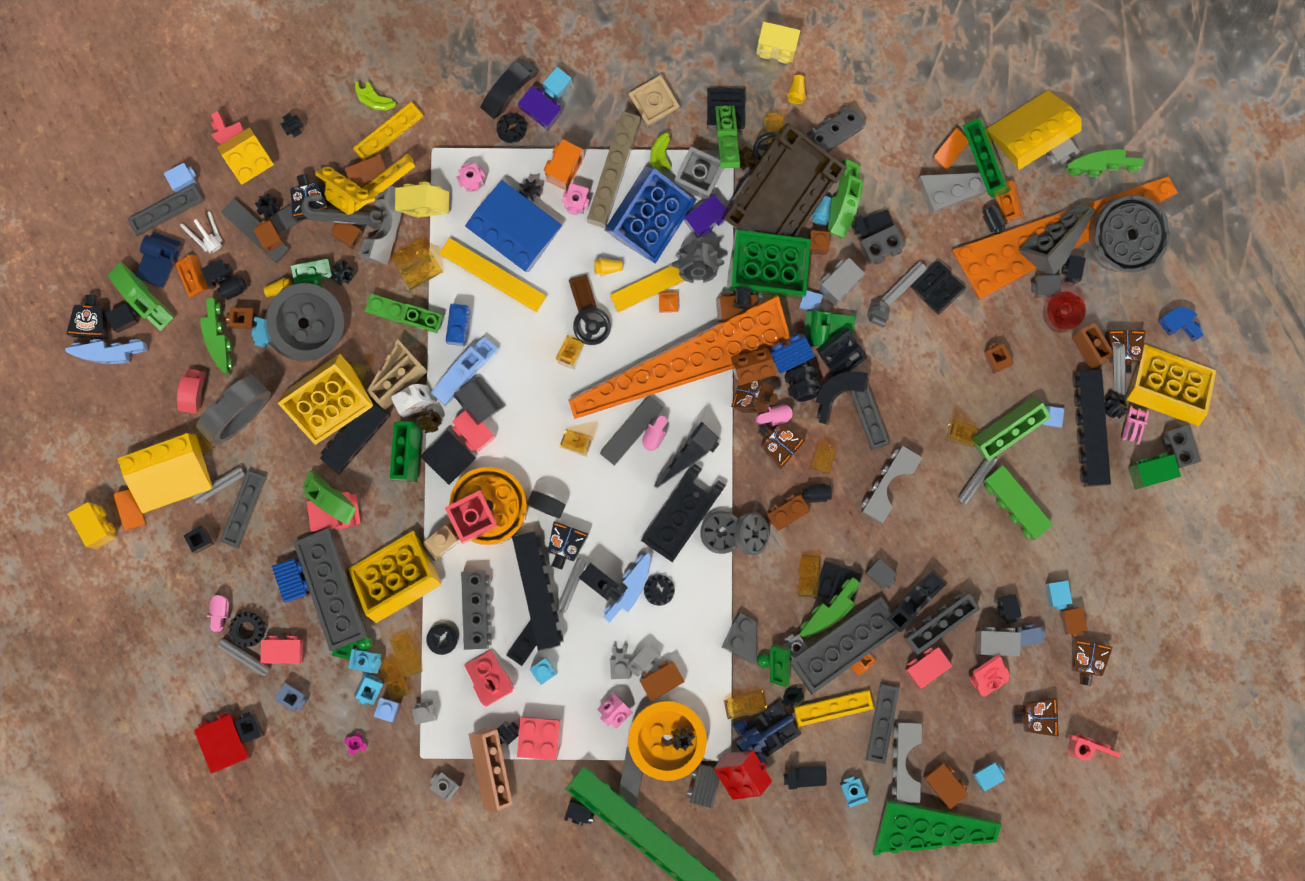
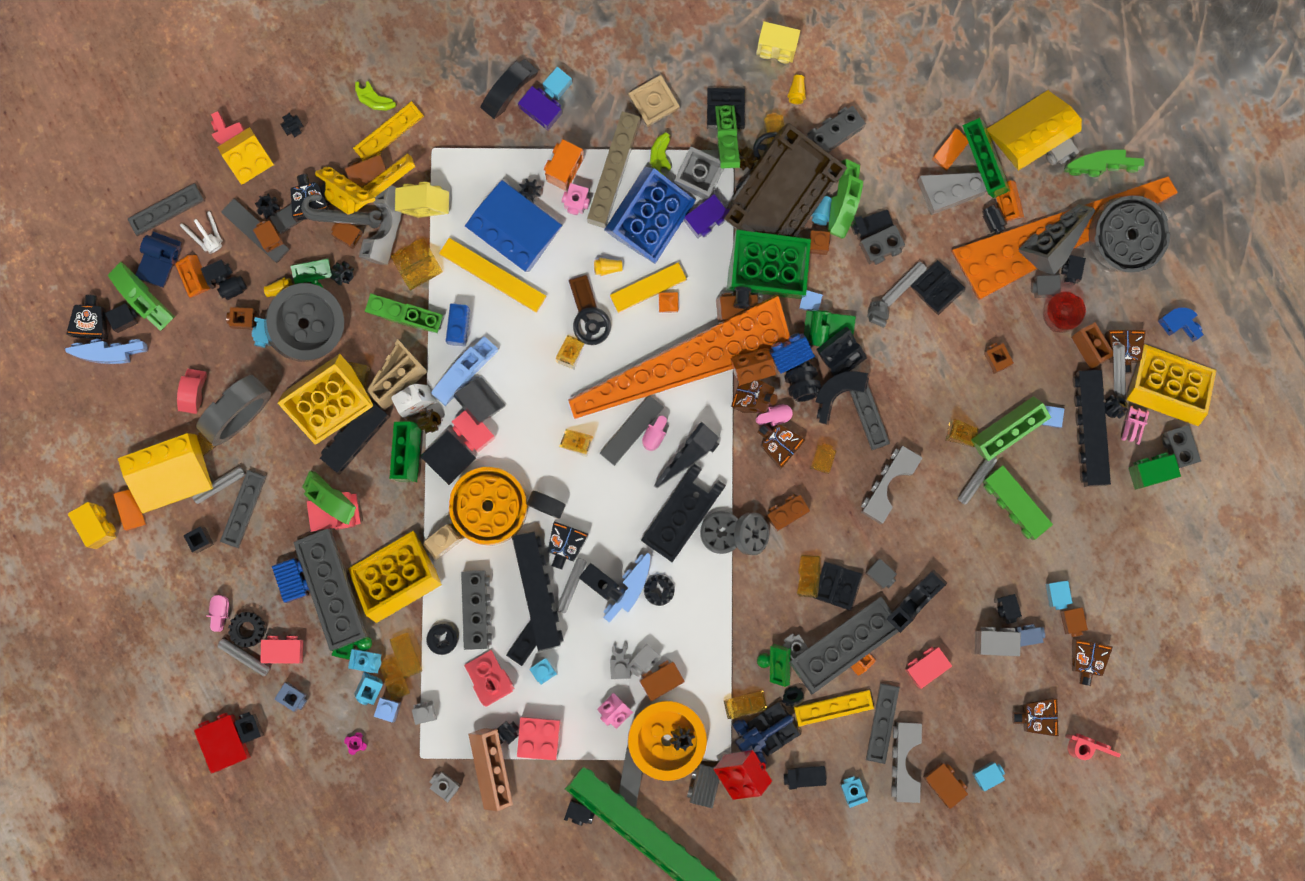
(180, 177): light blue brick -> none
(217, 344): bright green slope -> none
(470, 184): bright pink brick -> none
(471, 517): coral brick -> none
(511, 137): black gear -> none
(697, 262): dark grey brick -> none
(742, 638): dark grey wing -> none
(817, 493): black brick -> none
(826, 616): bright green slope -> none
(841, 282): light grey brick -> none
(926, 828): green wing -> none
(938, 626): dark grey brick -> none
(990, 676): coral piece -> none

